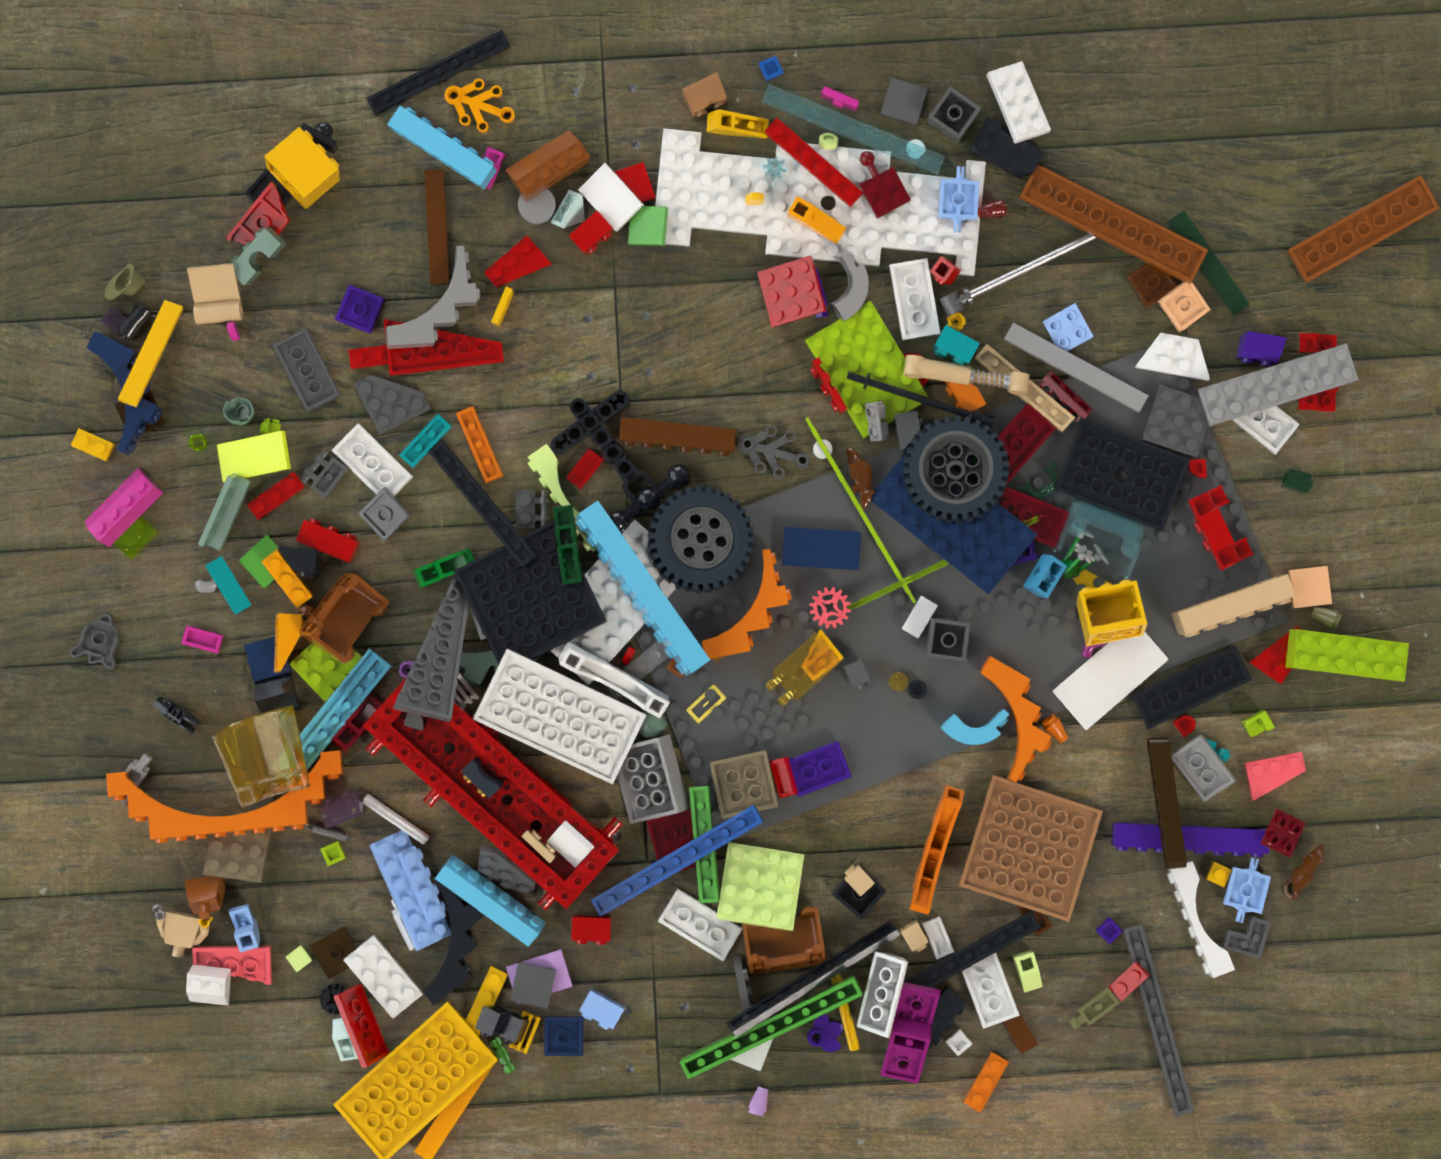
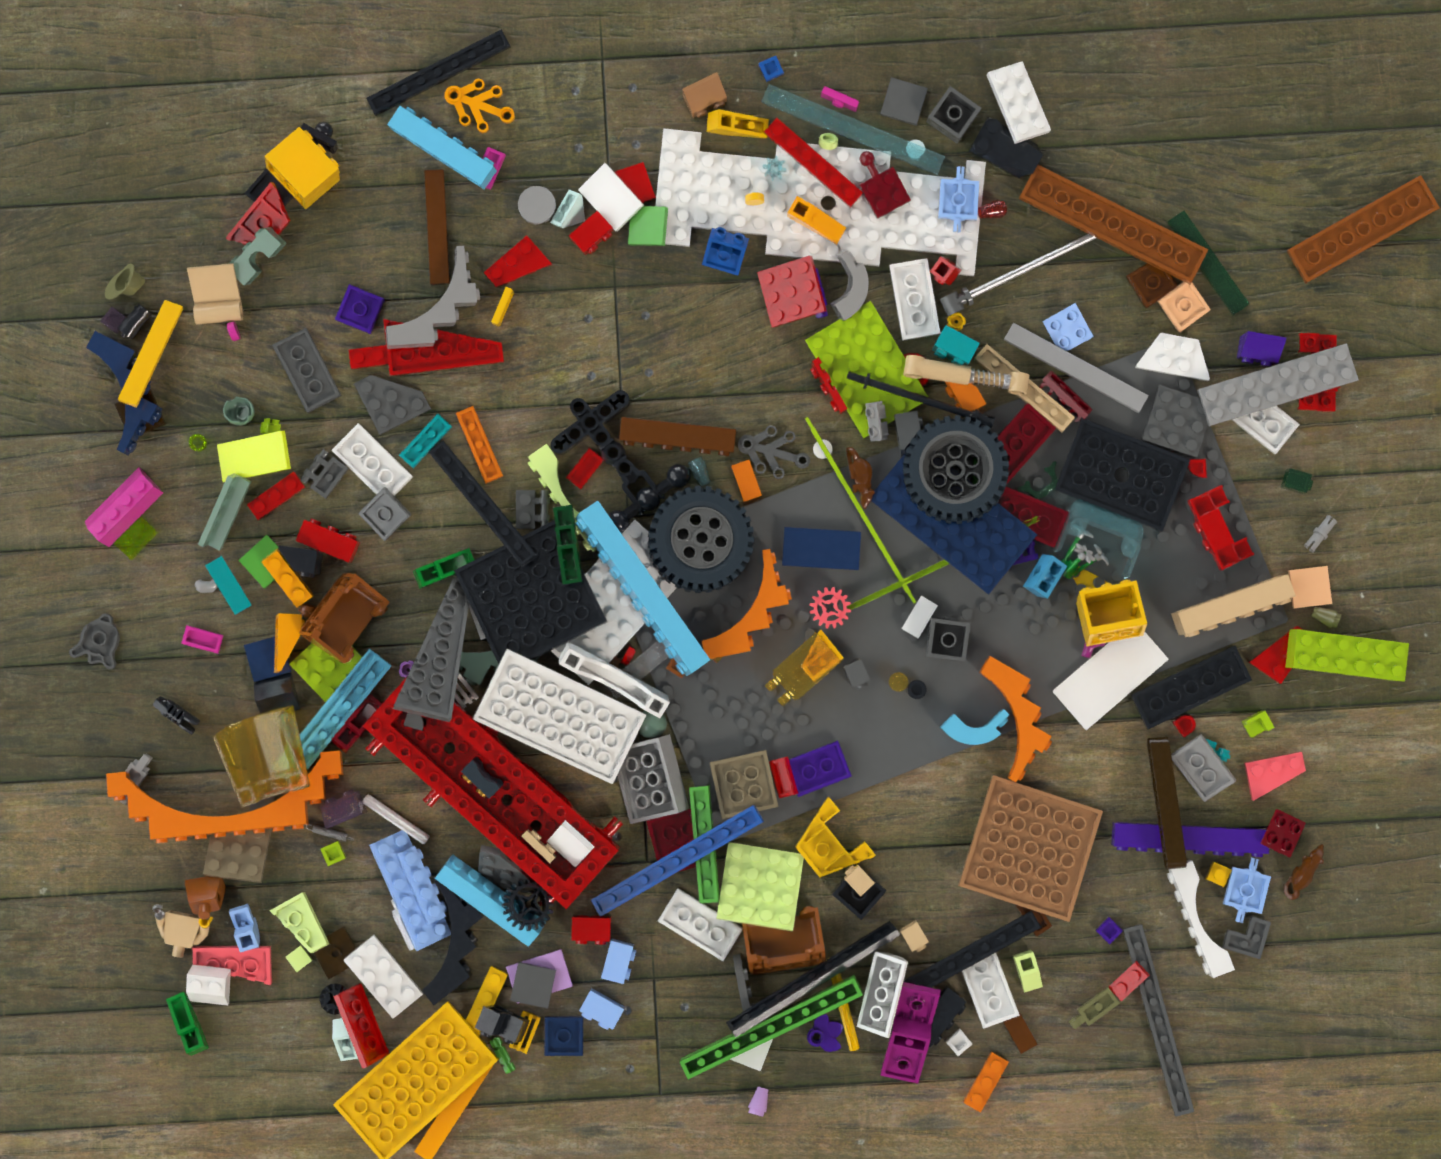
(92, 444): yellow plate -> none
(187, 1024): none -> green slope
(302, 922): none -> yellowish green wing
(521, 899): none -> black gear
(548, 165): dark orange slope -> none
(617, 961): none -> light blue brick
(698, 720): light yellow tile -> none
(699, 470): none -> clear light blue cone
(725, 250): none -> blue plate
(746, 480): none -> orange tile
(823, 849): none -> yellow wing
(935, 848): orange arch -> none
(938, 937): white tile -> none
(1055, 728): orange cone -> none
(1320, 533): none -> light grey pin

